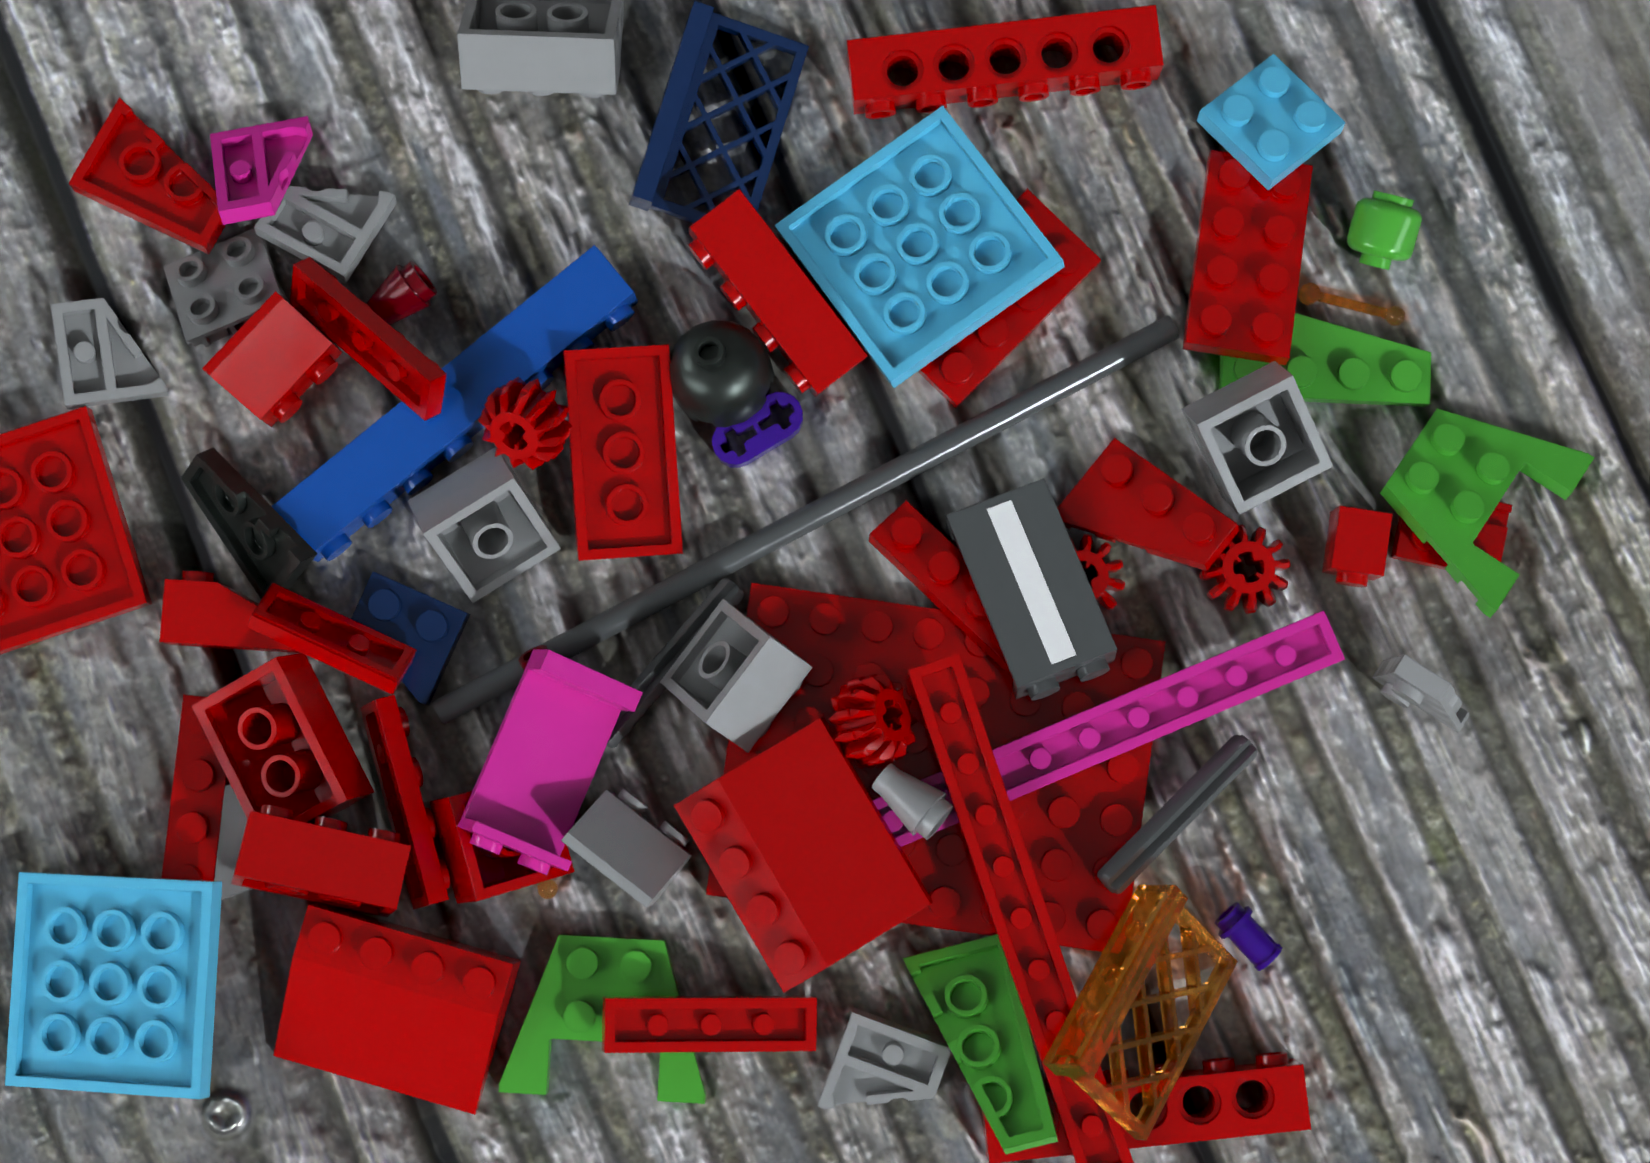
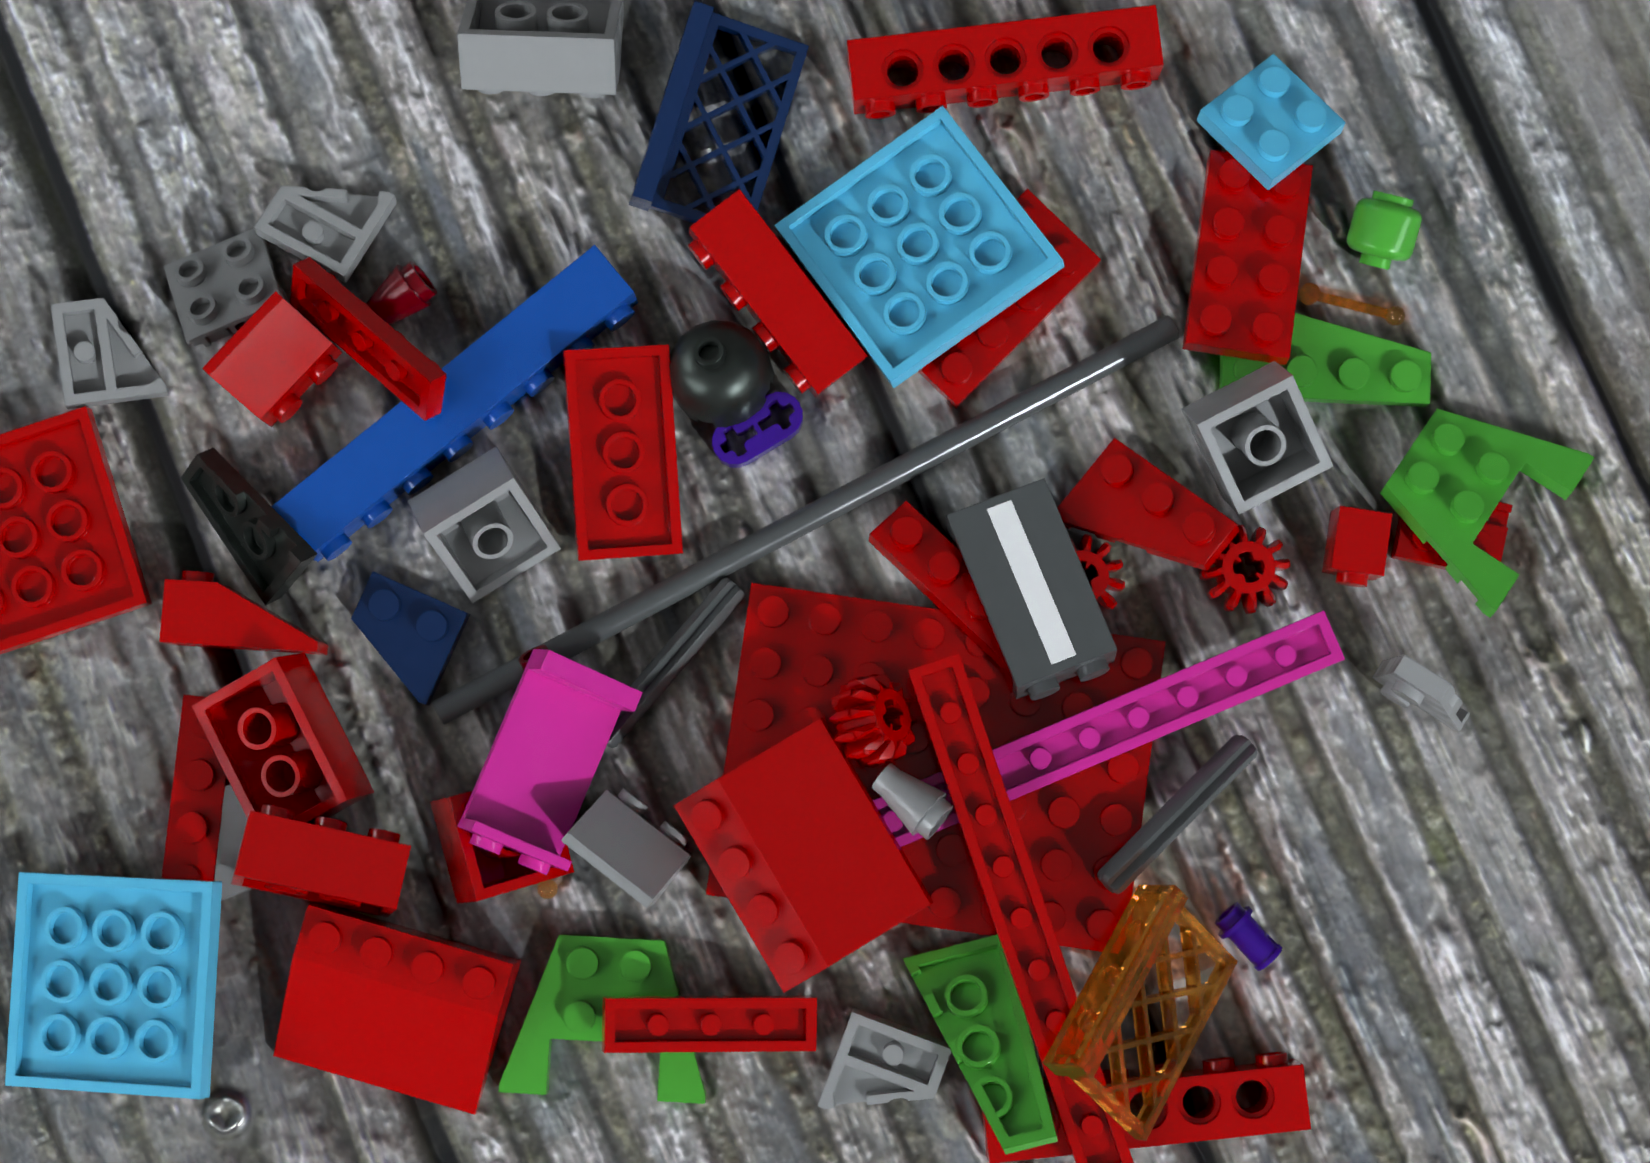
(147, 181): red wing -> none
(257, 167): dark pink wing -> none
(332, 638): red tile -> none
(401, 784): red plate -> none
(525, 423): red gear -> none
(735, 676): light grey slope -> none

